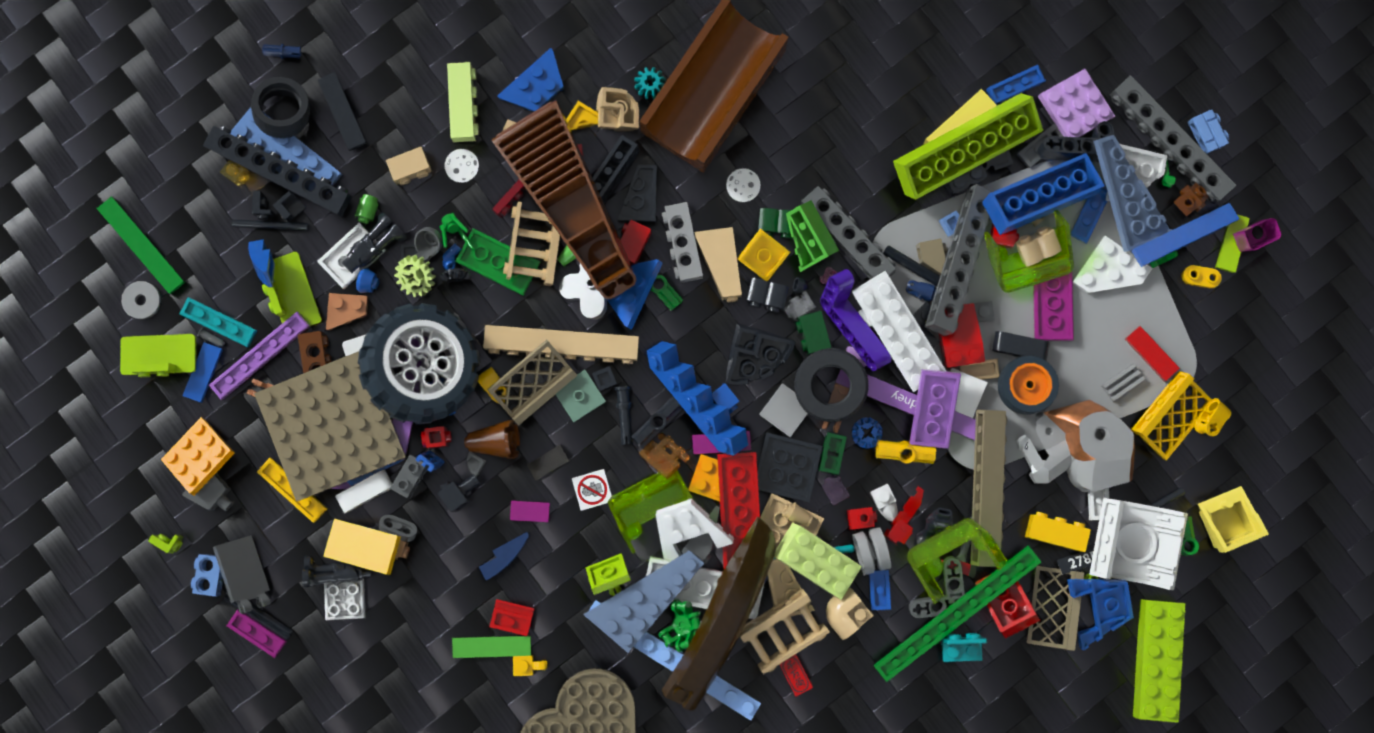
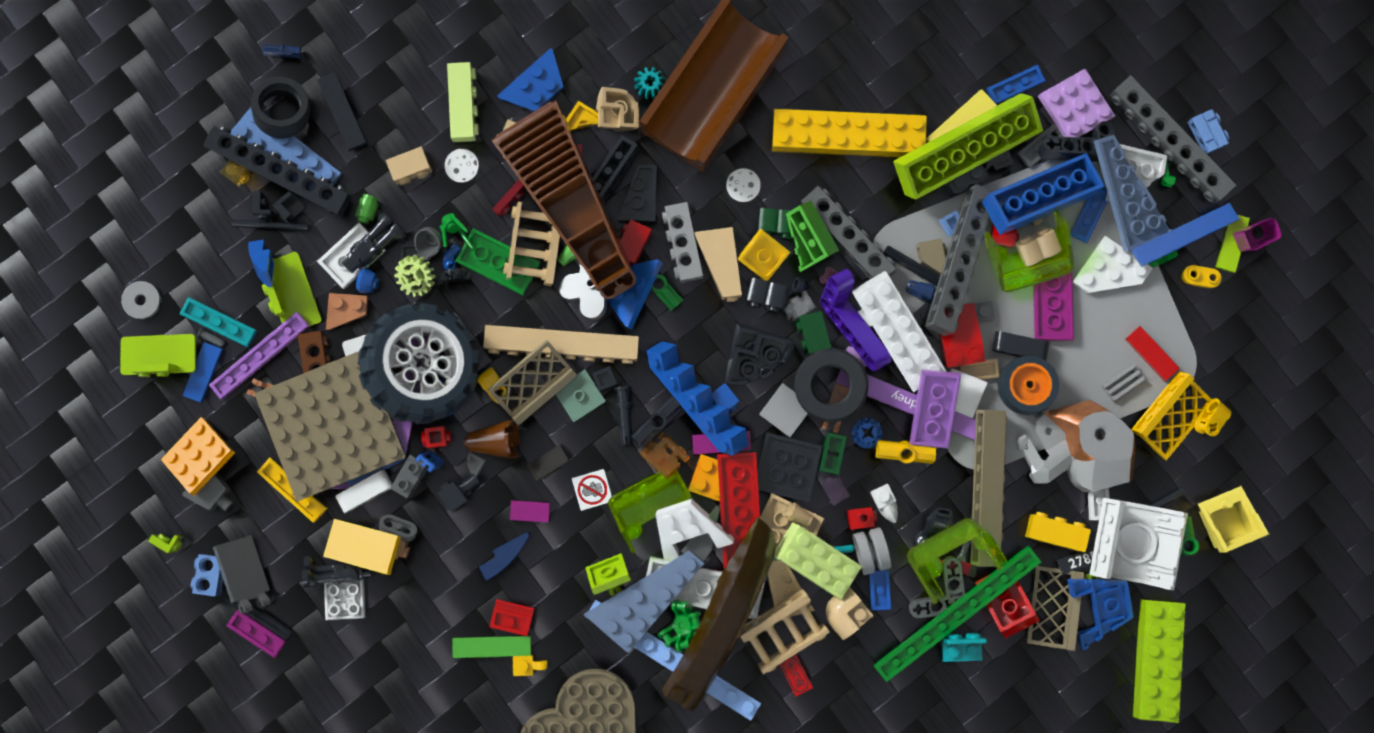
(141, 245): green tile -> none
(847, 133): none -> yellow brick
(900, 529): red piece -> none
(1191, 199): reddish brown brick -> none

